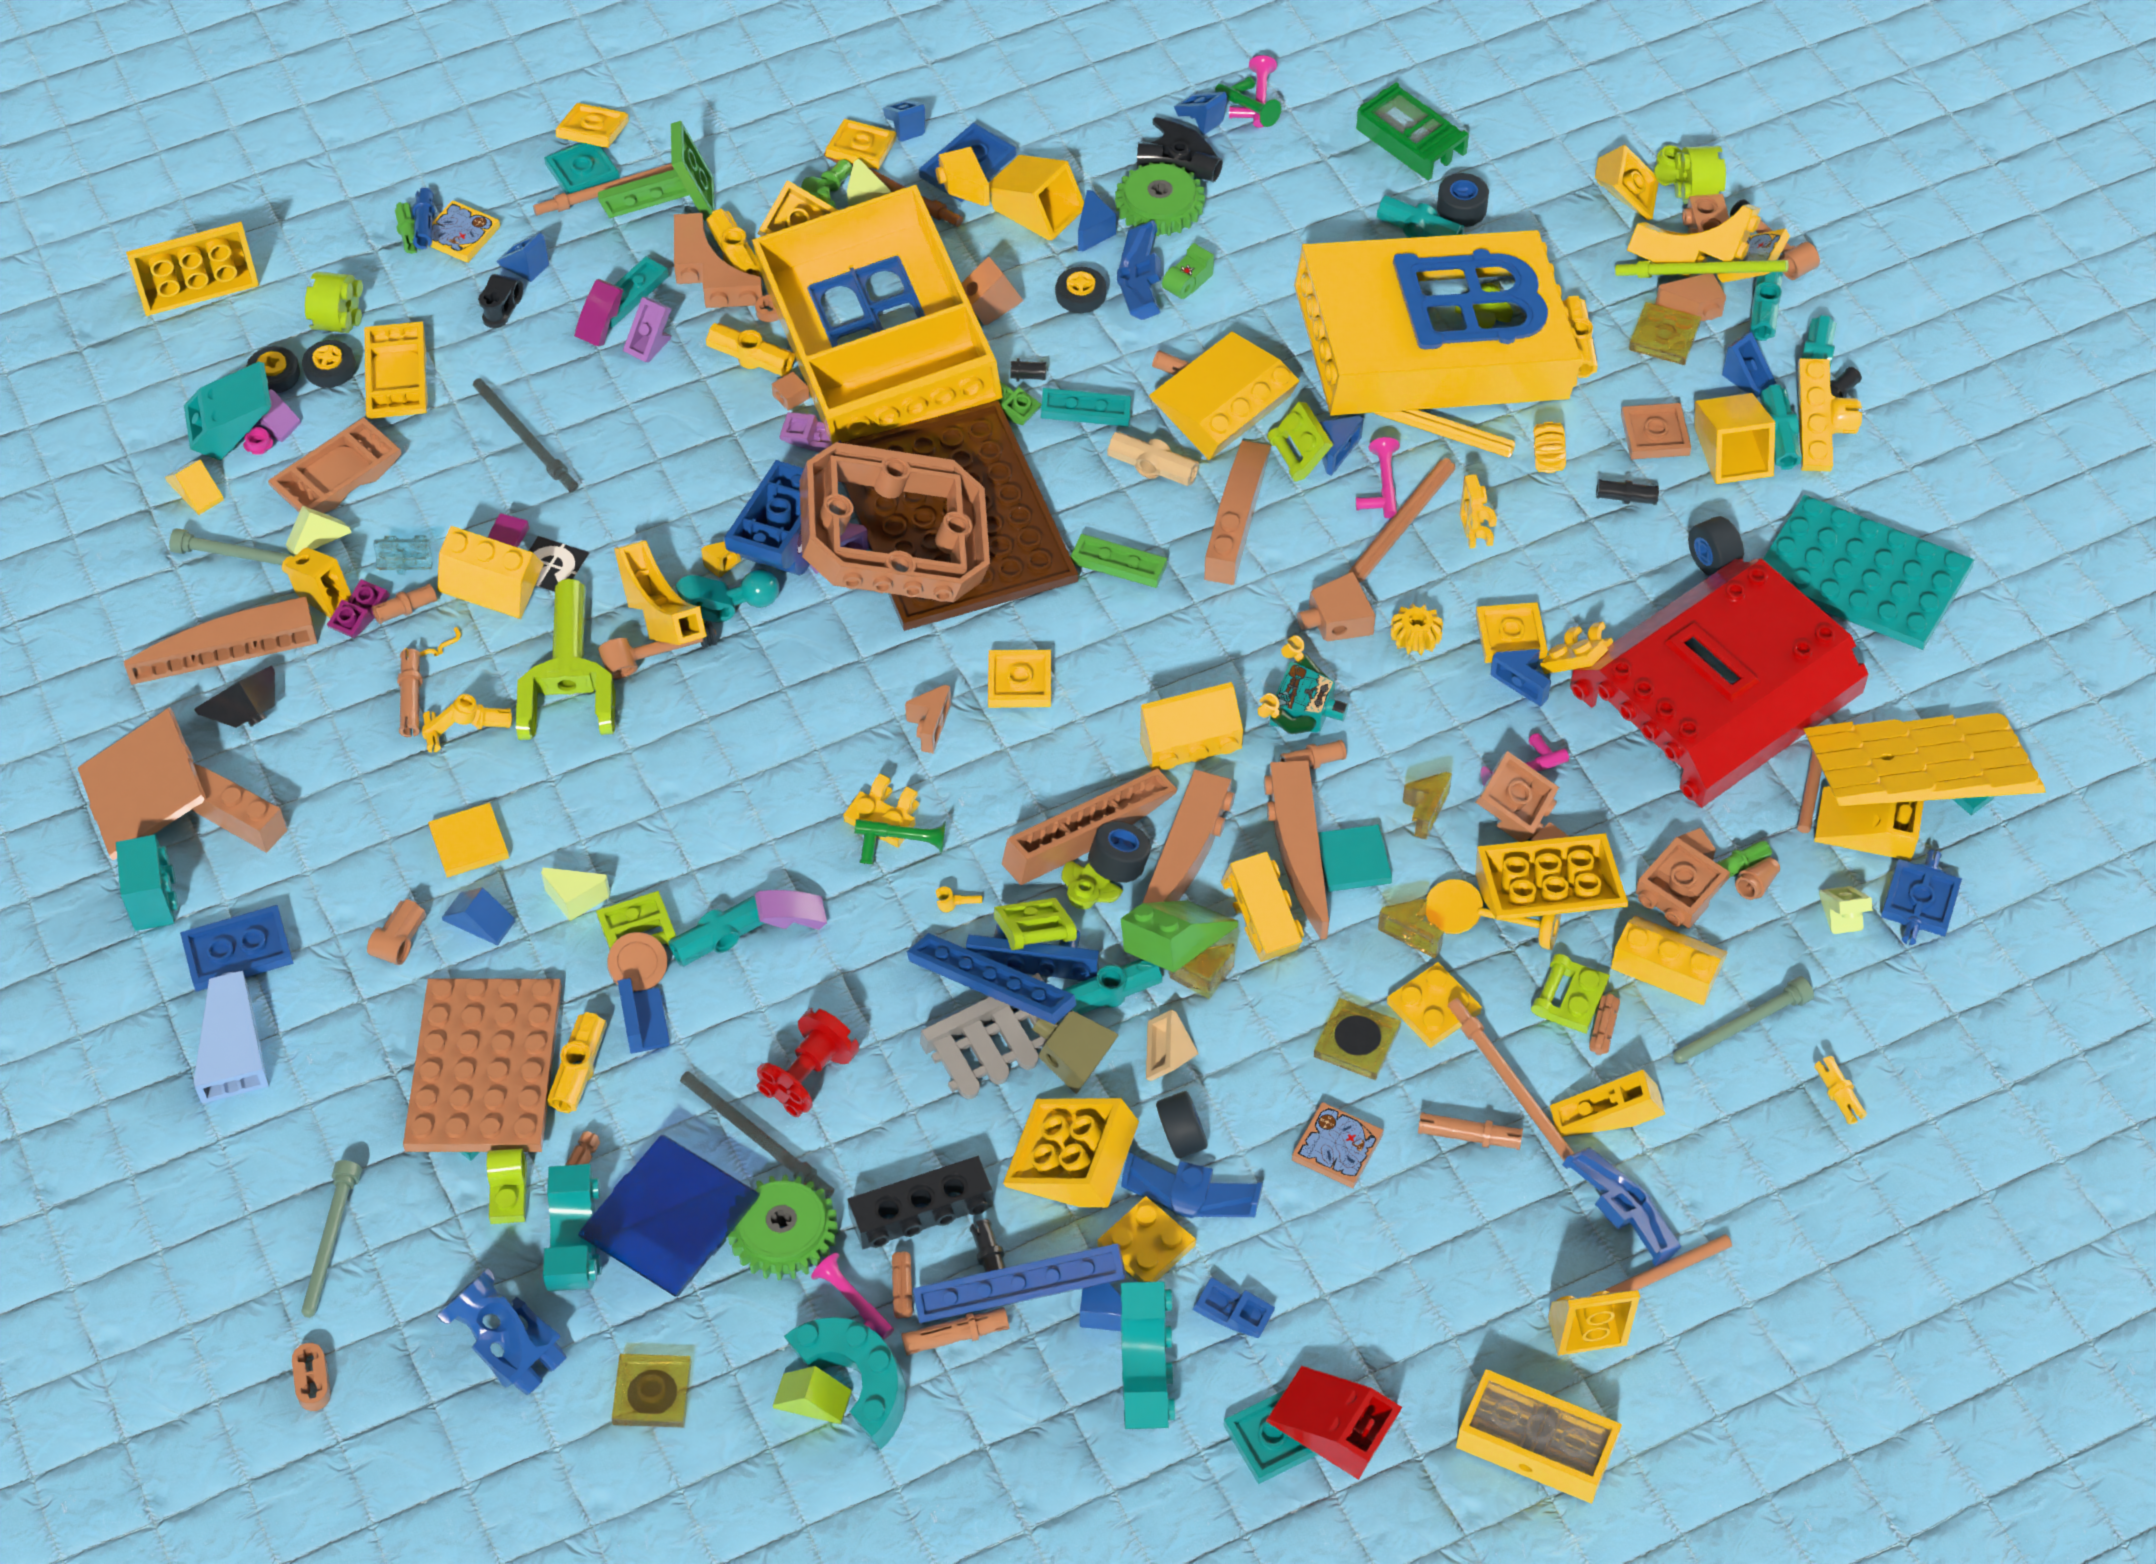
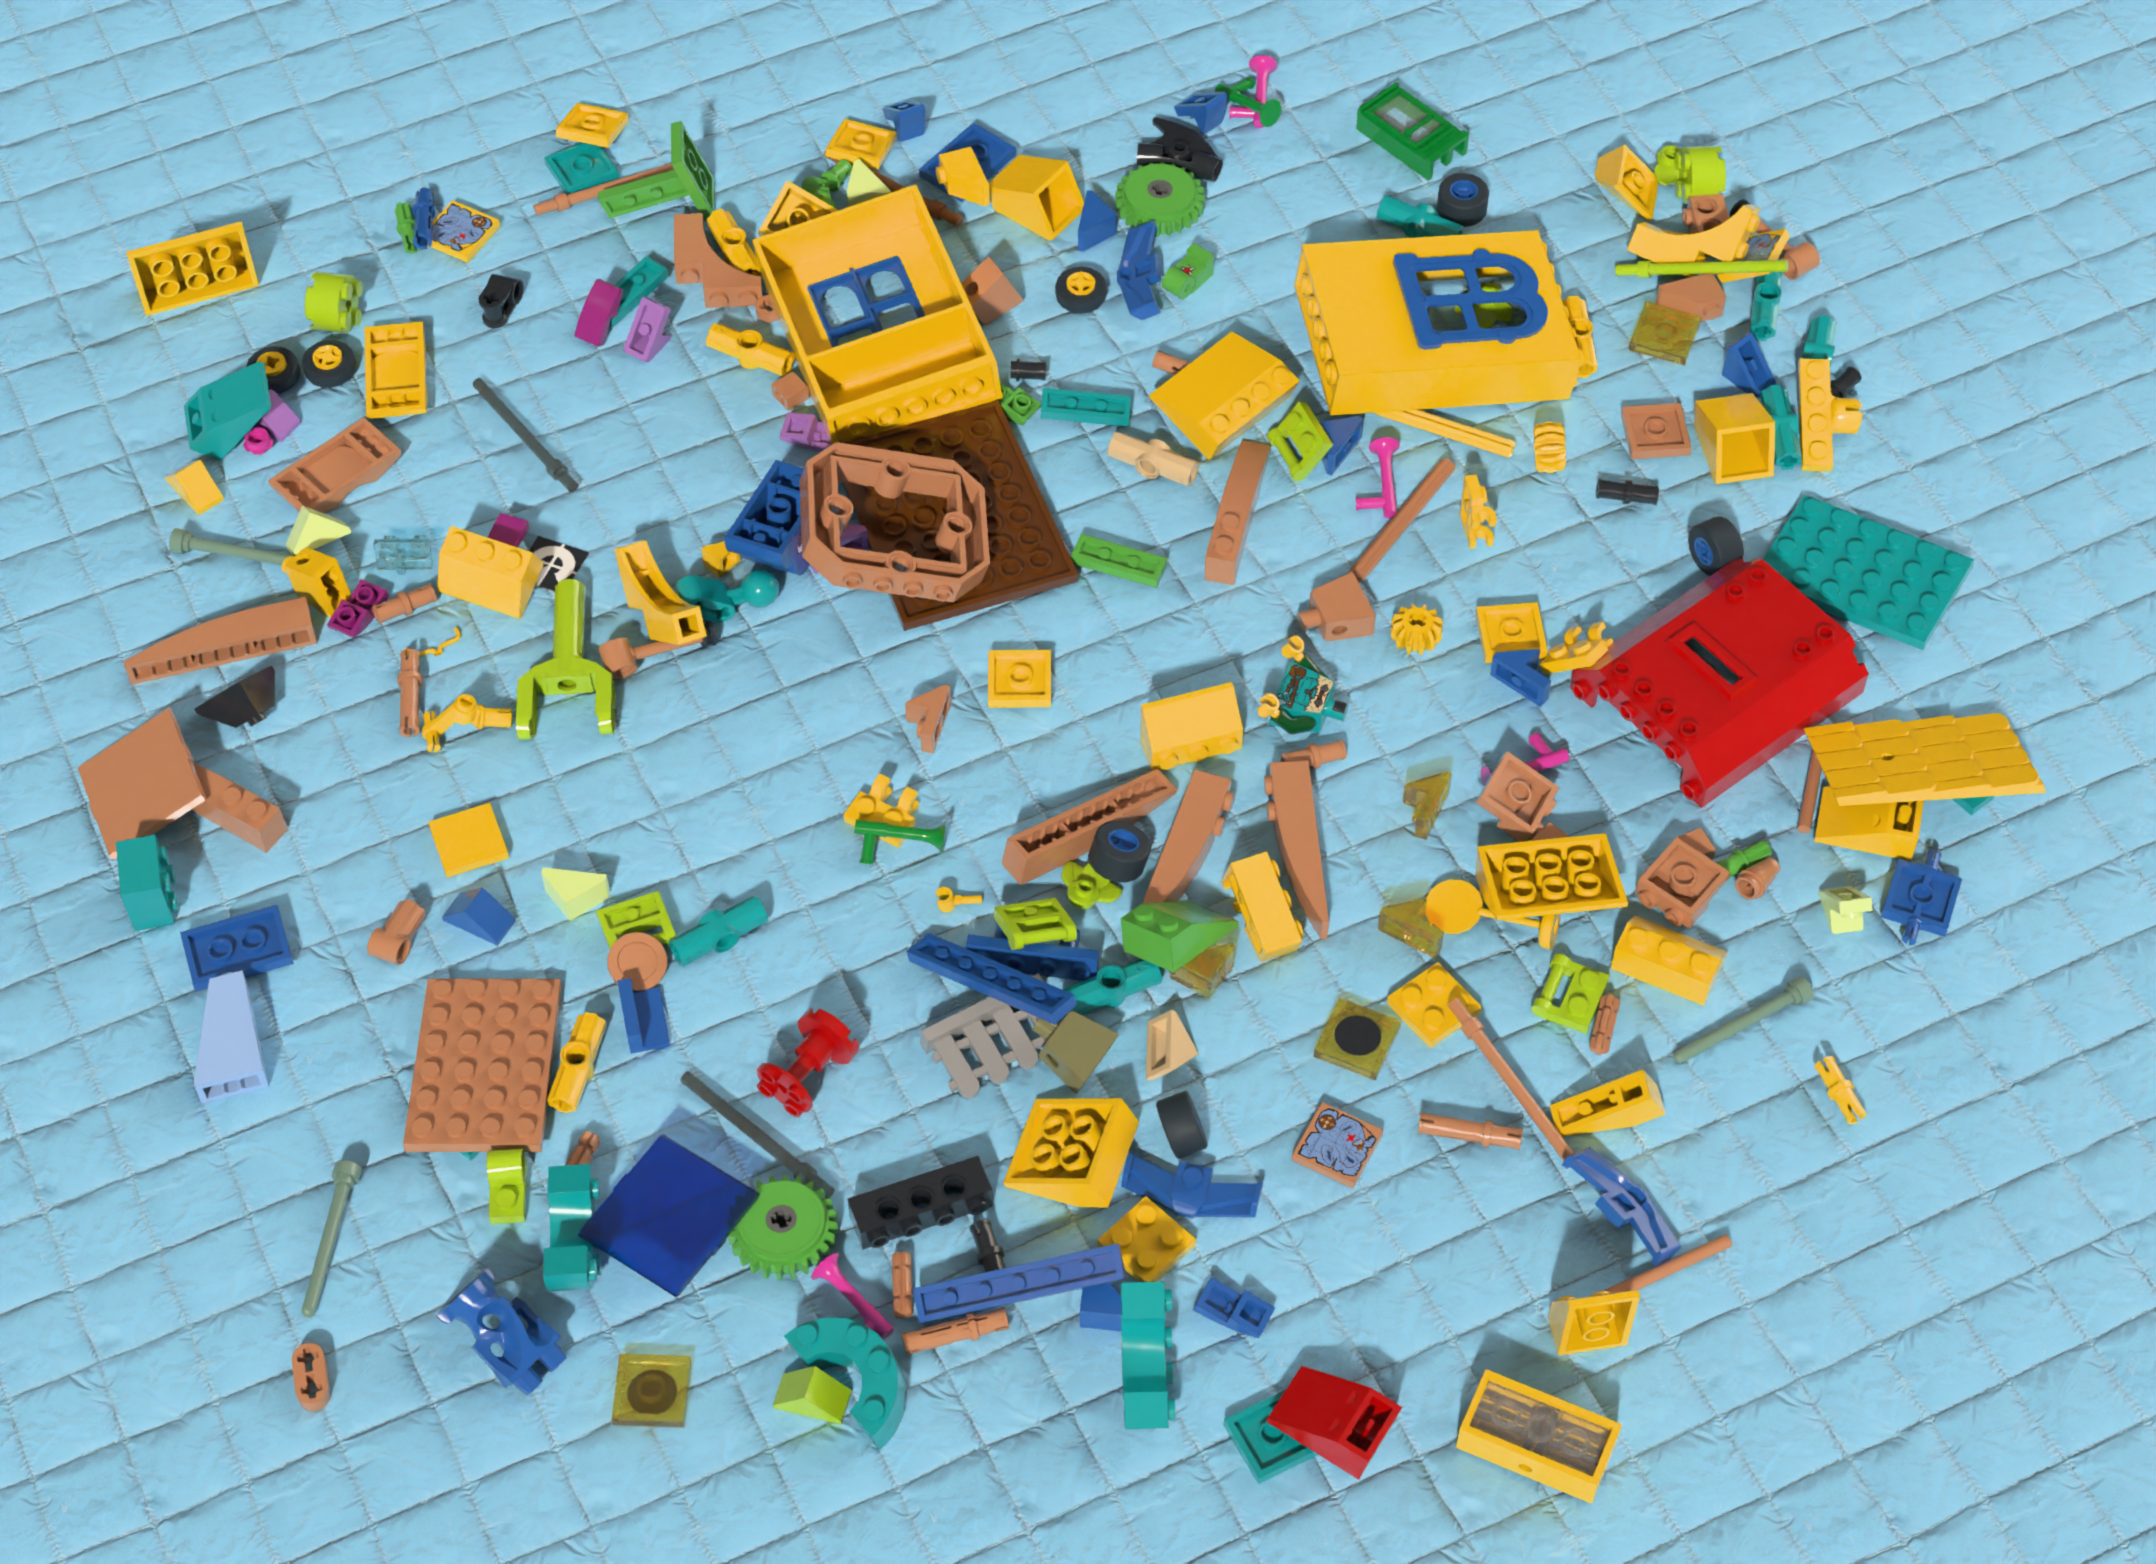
(526, 257): blue slope -> none
(785, 907): medium lavender slope -> none
(1354, 858): teal tile -> none

